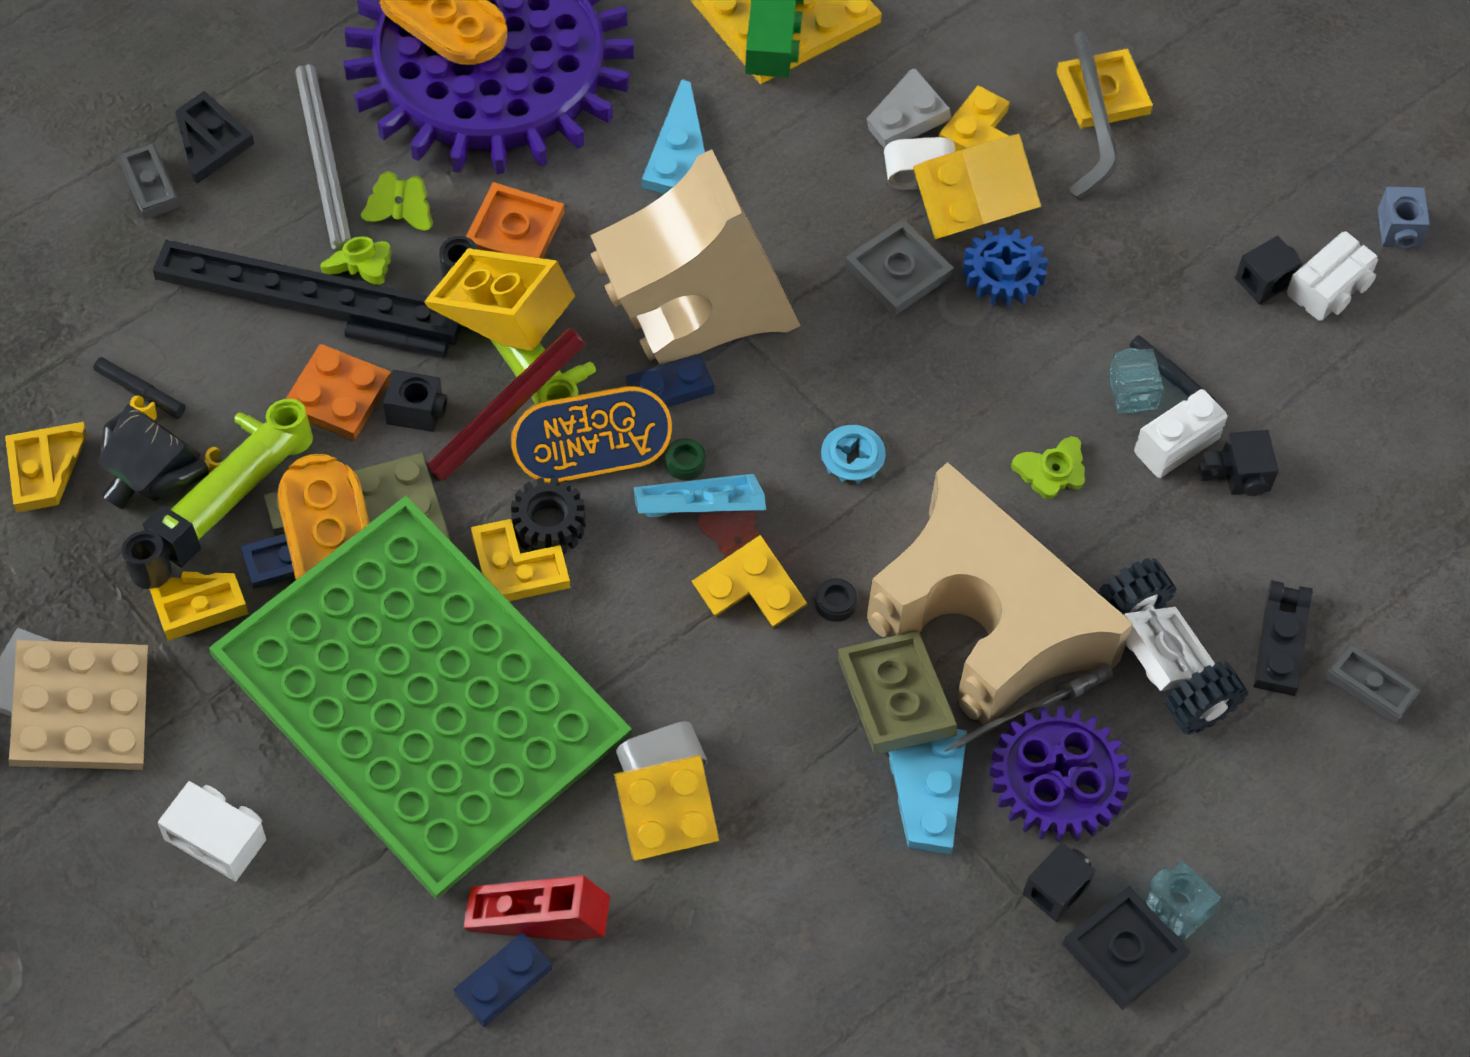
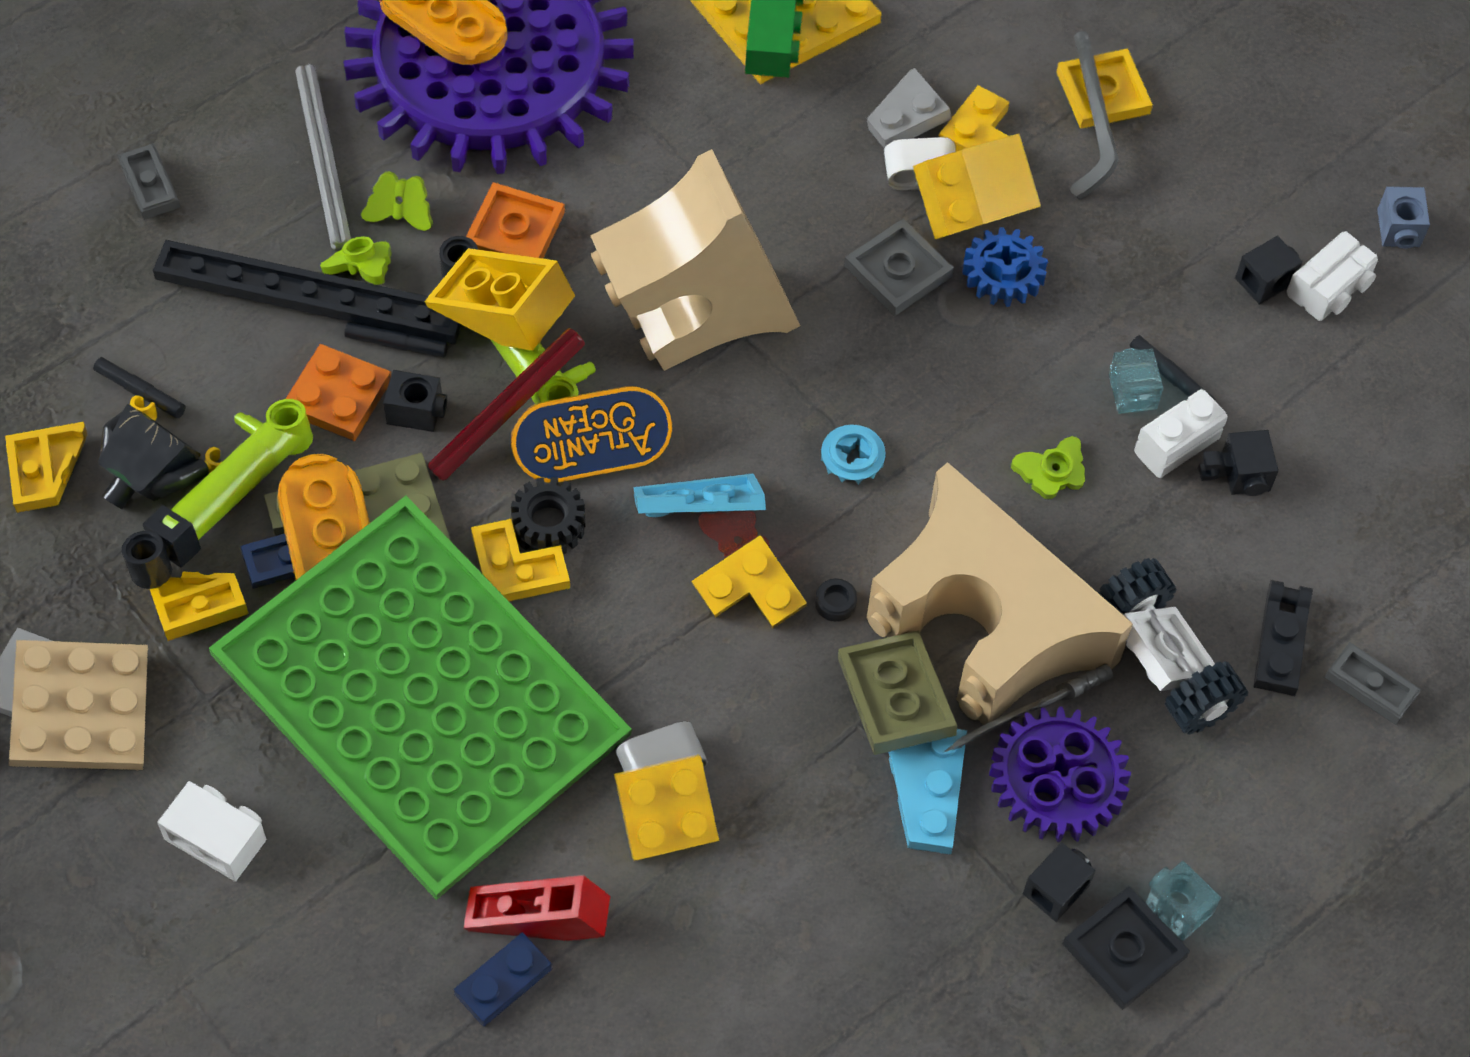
(210, 135): black wing -> none
(676, 380): dark blue plate -> none
(677, 144): medium azure wing -> none
(685, 459): dark green tile -> none

